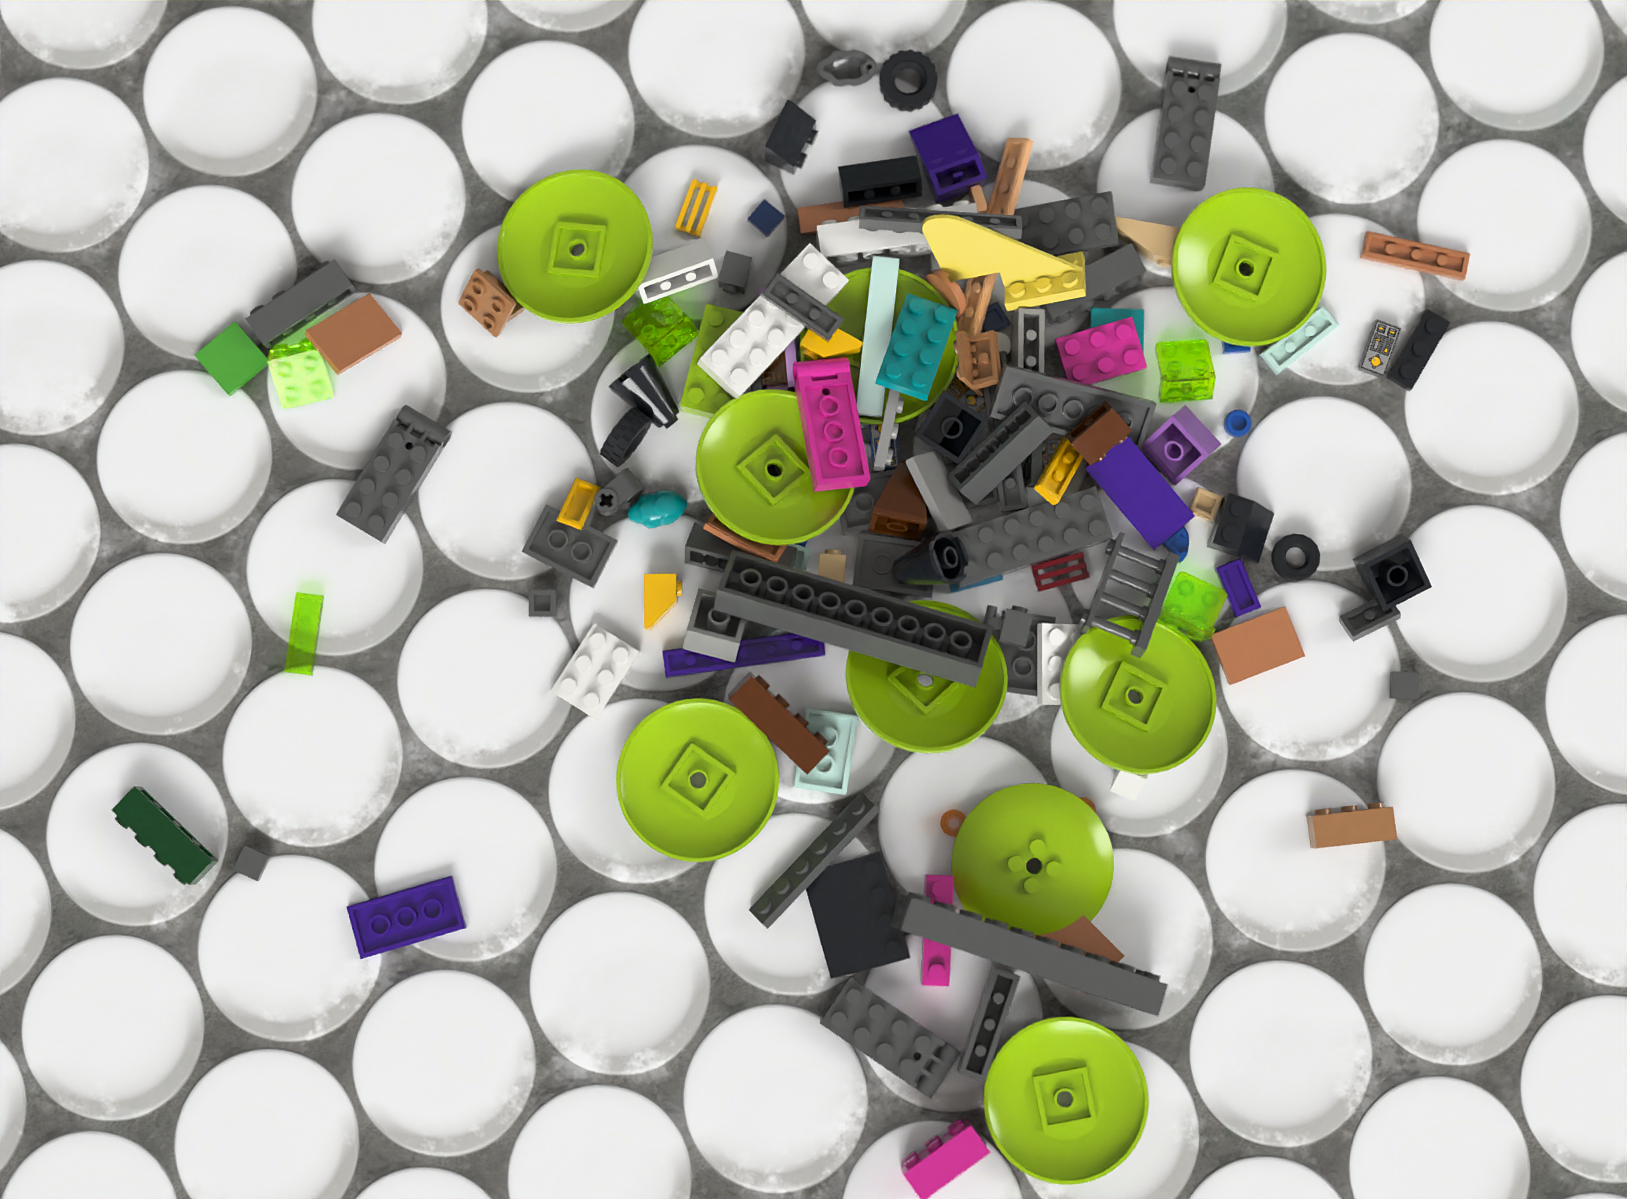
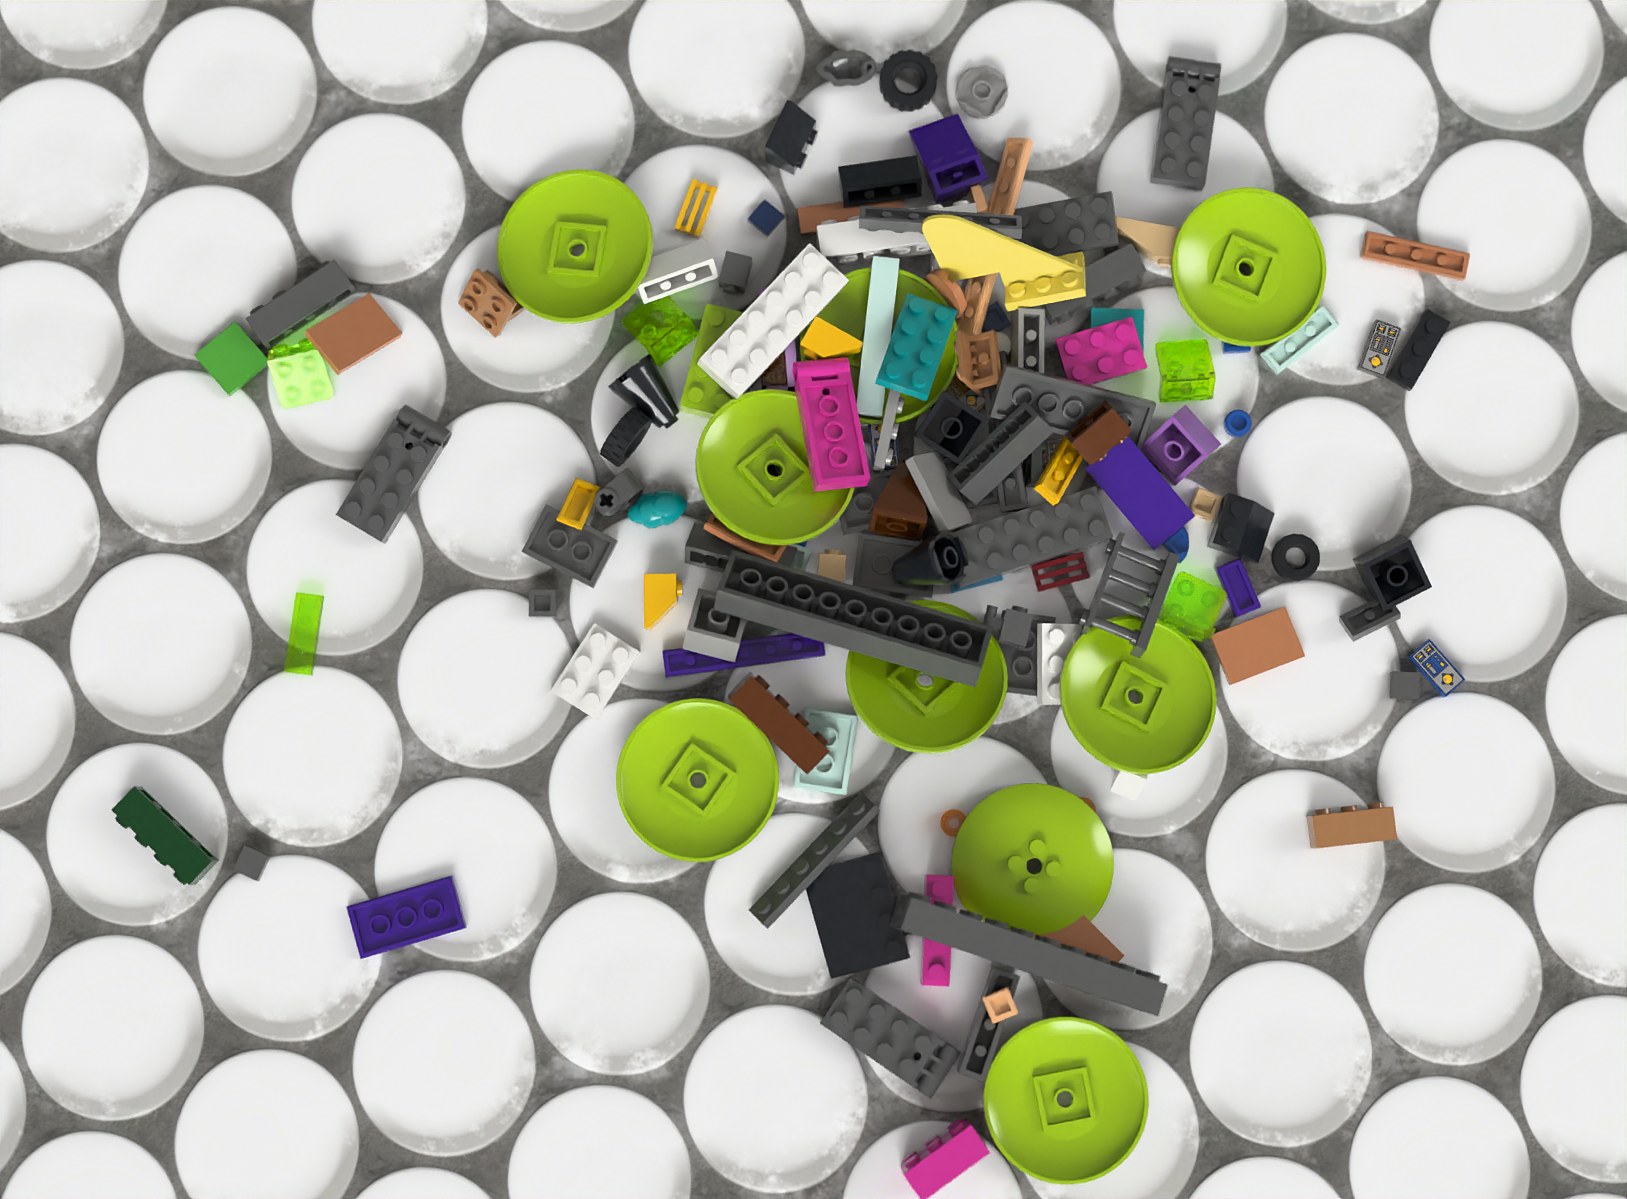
(802, 307): dark grey tile -> none
(981, 92): none -> light grey tile
(1000, 1005): none -> light nougat tile
(1436, 668): none -> tile

